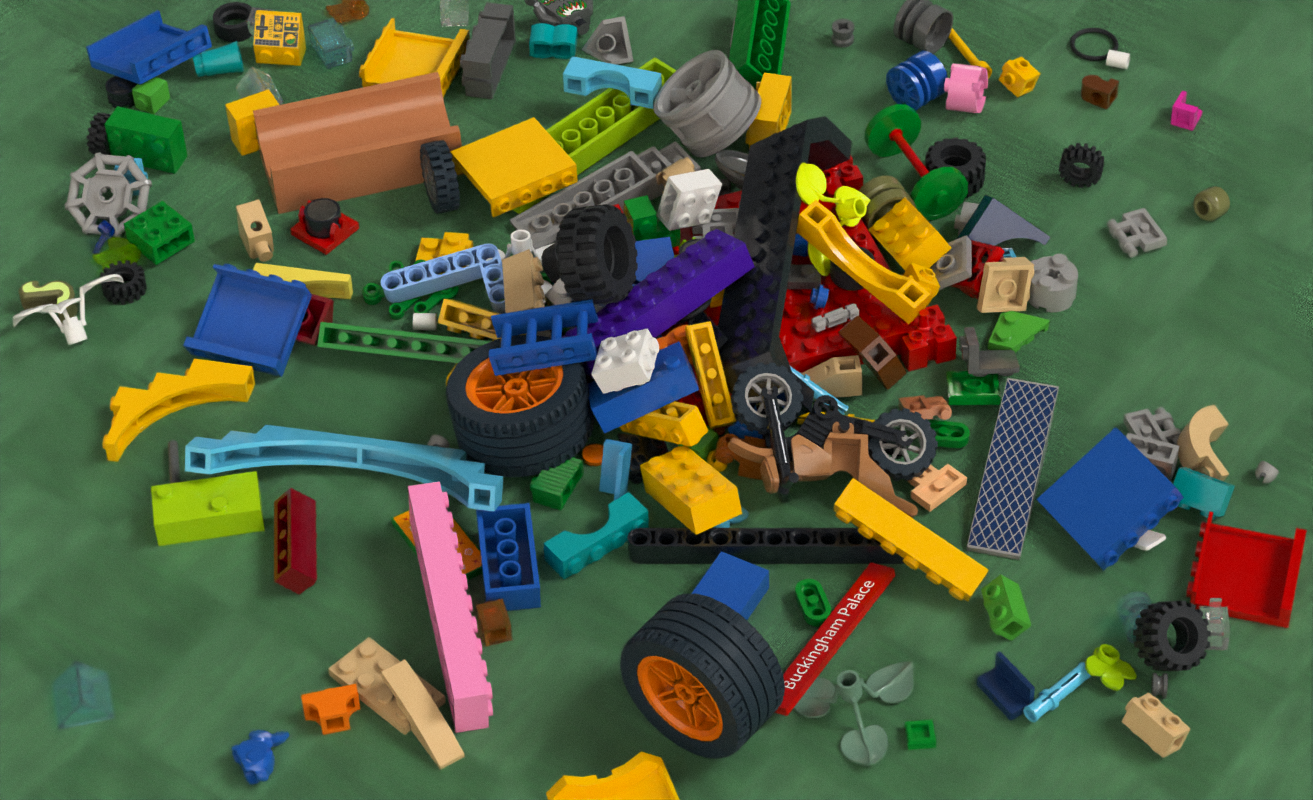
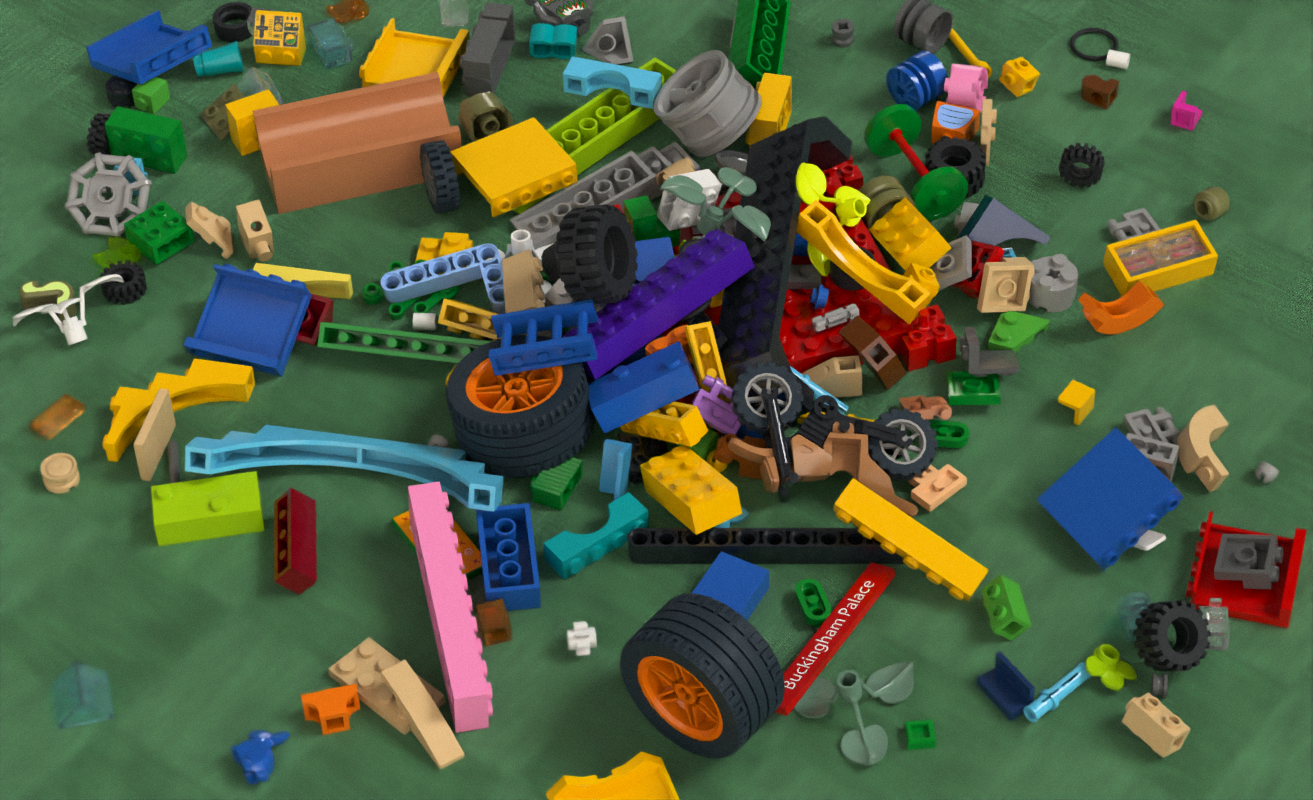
(60, 418): none -> clear orange tile
(60, 473): none -> tan wheel
(107, 232): clear blue hand -> none
(154, 434): none -> tan tile
(210, 227): none -> tan wing
(216, 115): none -> olive hinge
(325, 224): piece -> none
(483, 115): none -> olive brick
(581, 638): none -> white gear
(593, 454): orange piece -> none
(625, 360): white brick -> none
(712, 218): none -> sand green plant
(714, 410): none -> medium lavender plate
(954, 122): none -> torso
(987, 132): none -> tan wing
(1013, 469): dark blue slope -> none
(1078, 397): none -> yellow panel
(1124, 313): none -> orange arch
(1161, 258): none -> brick
(1203, 492): teal brick -> none
(1249, 560): none -> dark grey plate

